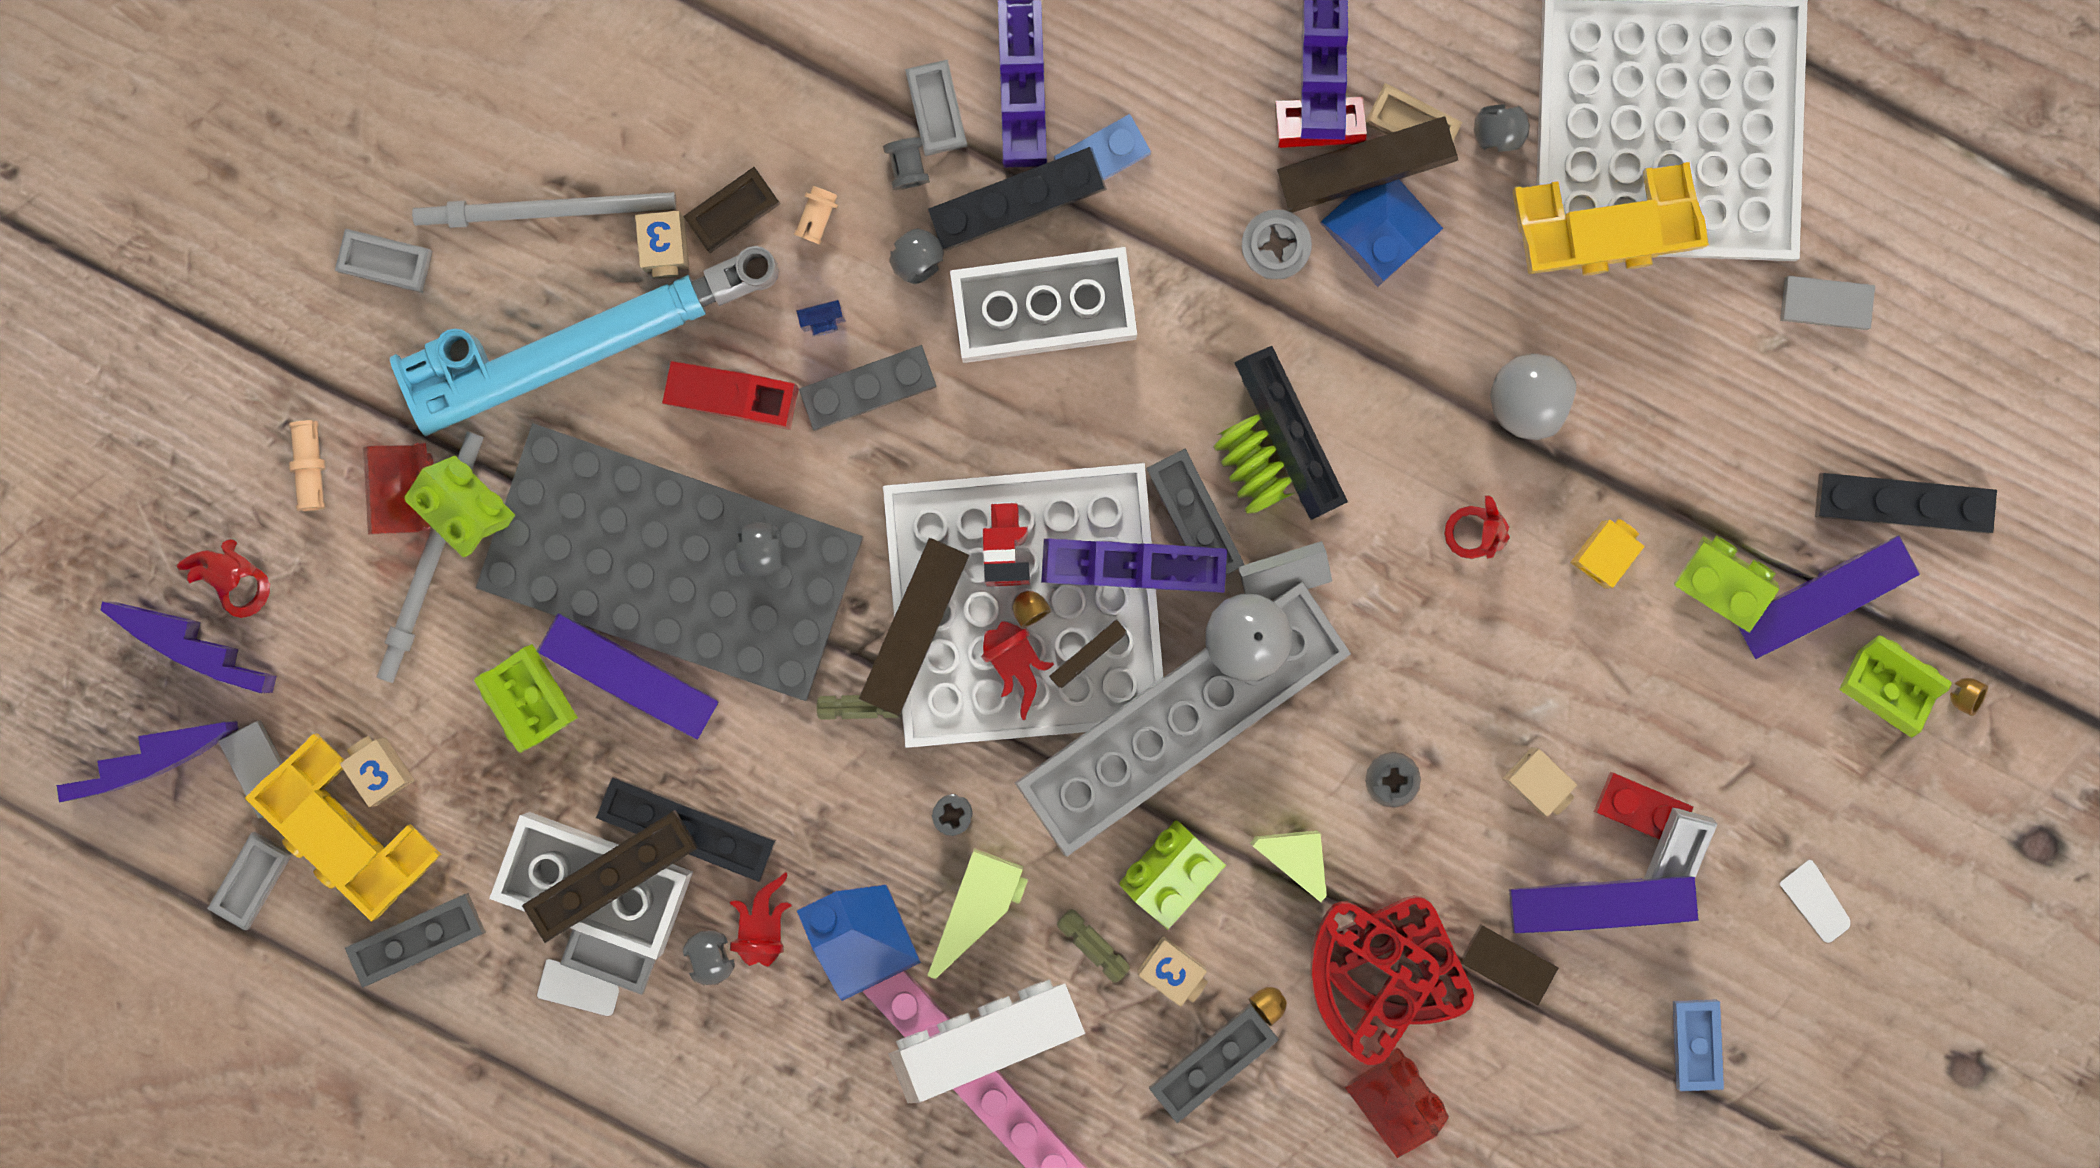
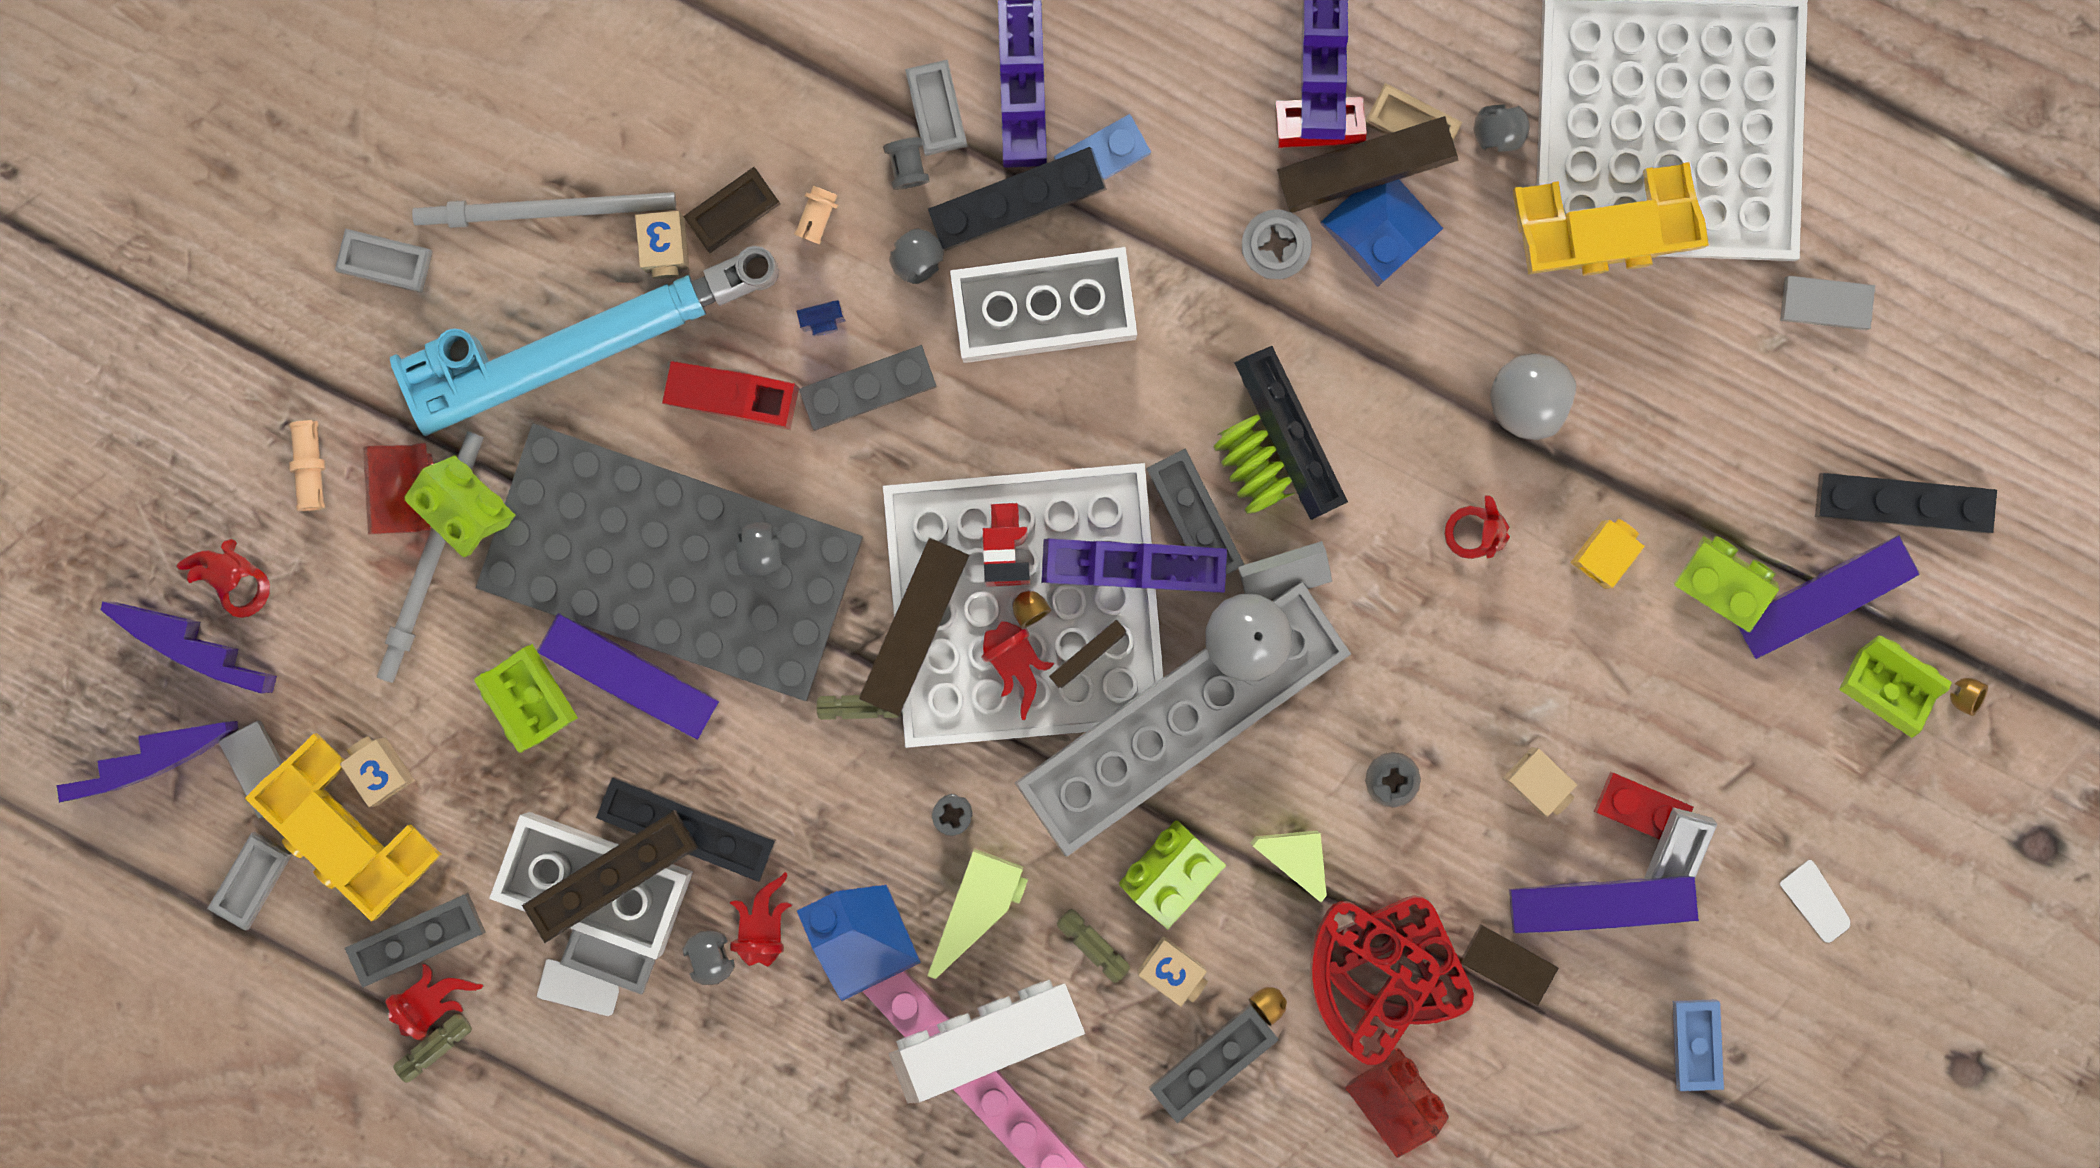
(421, 1005): none -> red piece
(432, 1047): none -> olive axle

